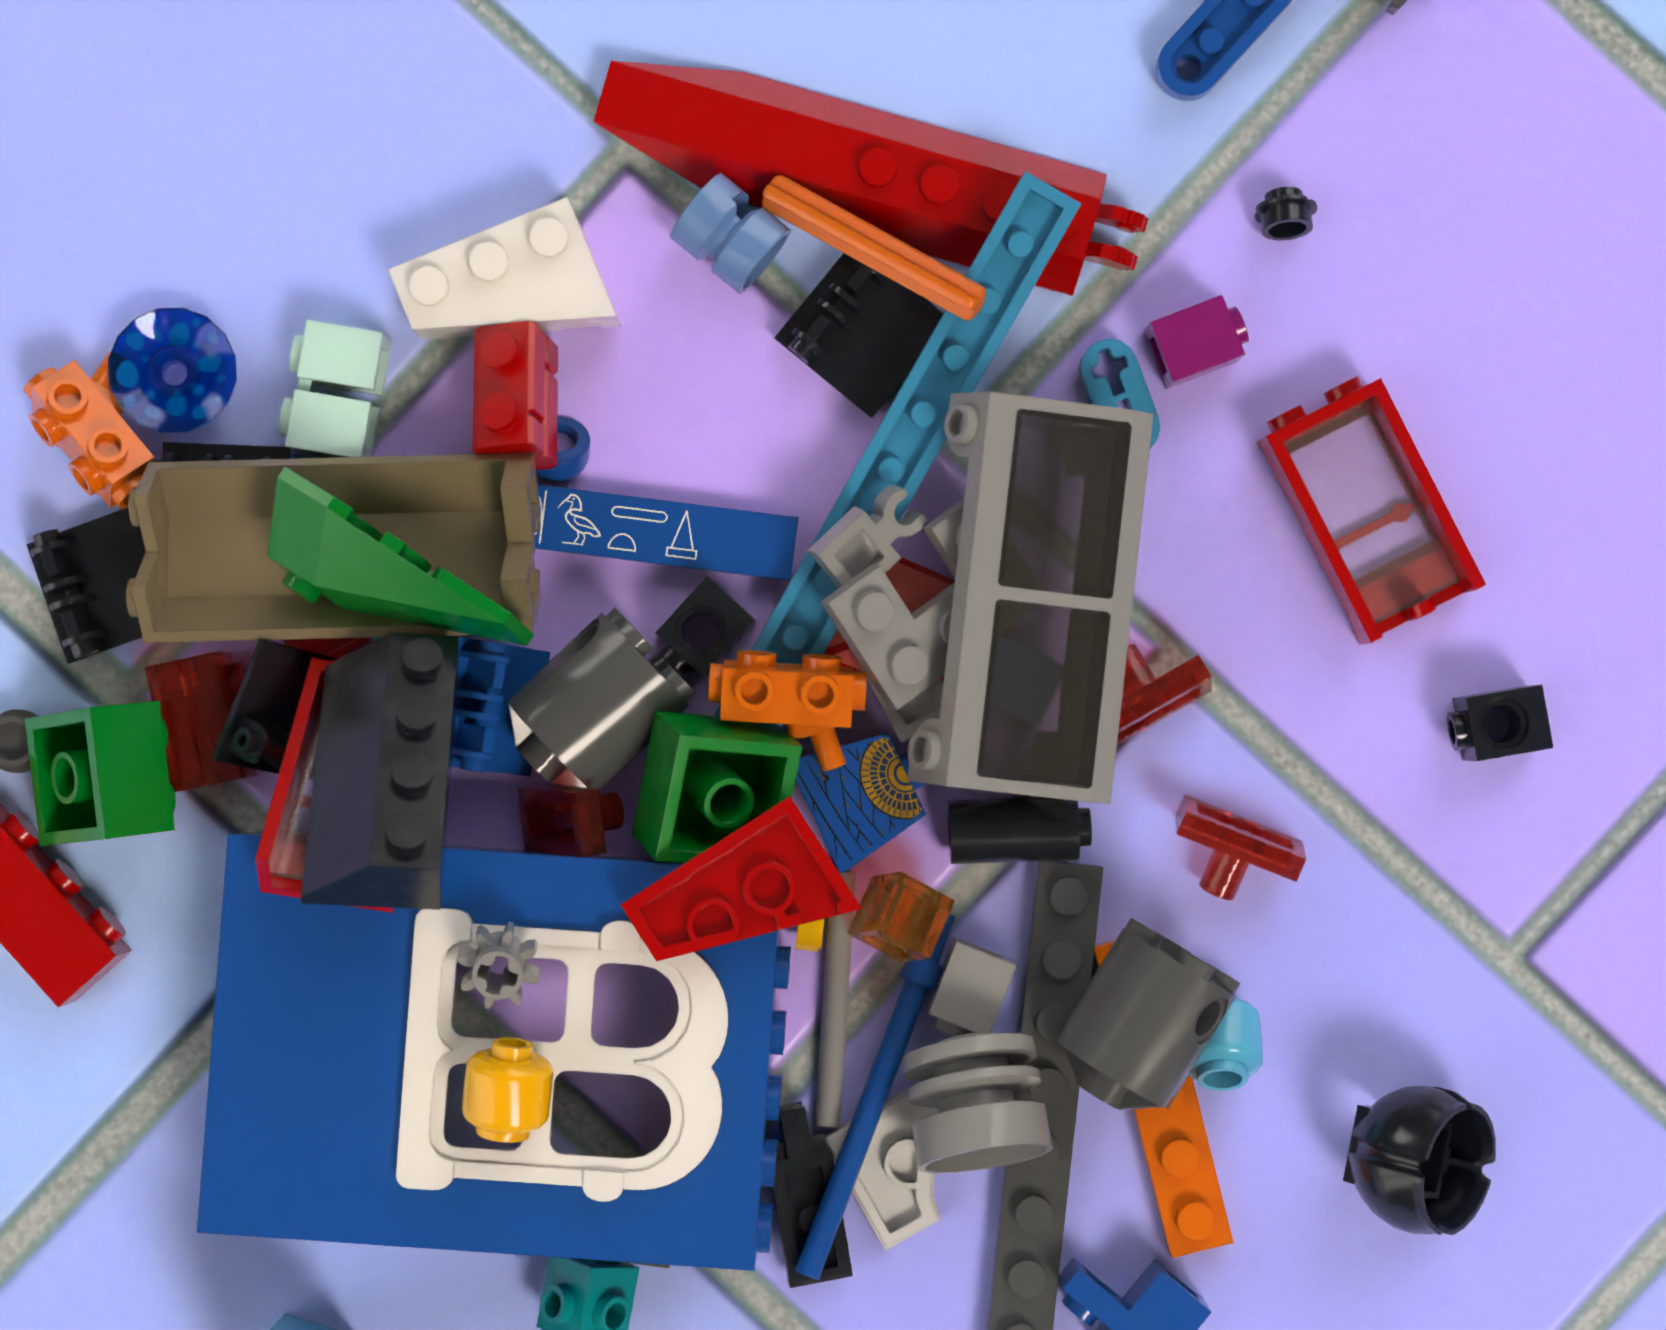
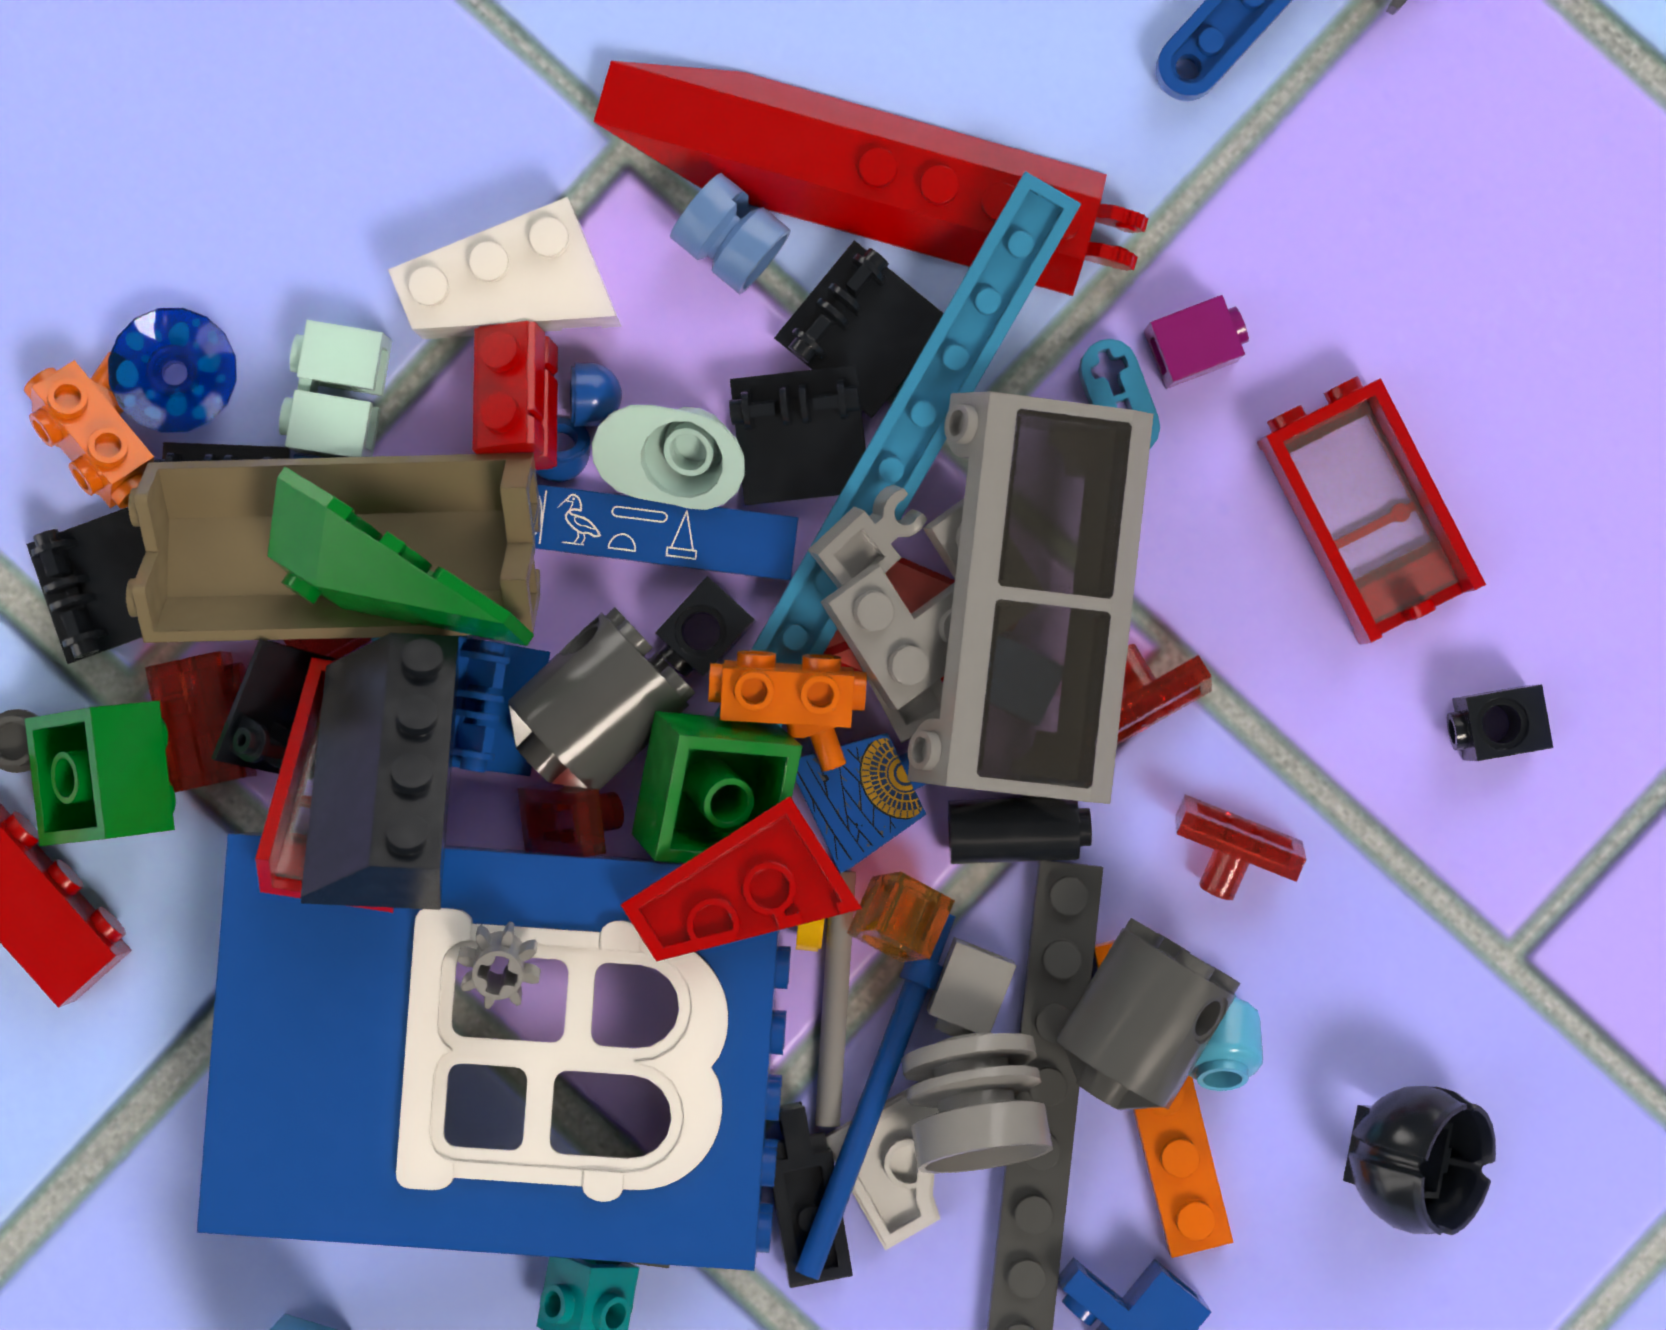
(507, 1090): yellow head -> none
(593, 394): none -> blue piece
(669, 456): none -> light aqua piece
(798, 432): none -> black hinge
(874, 248): orange axle -> none
(1285, 214): black plate -> none

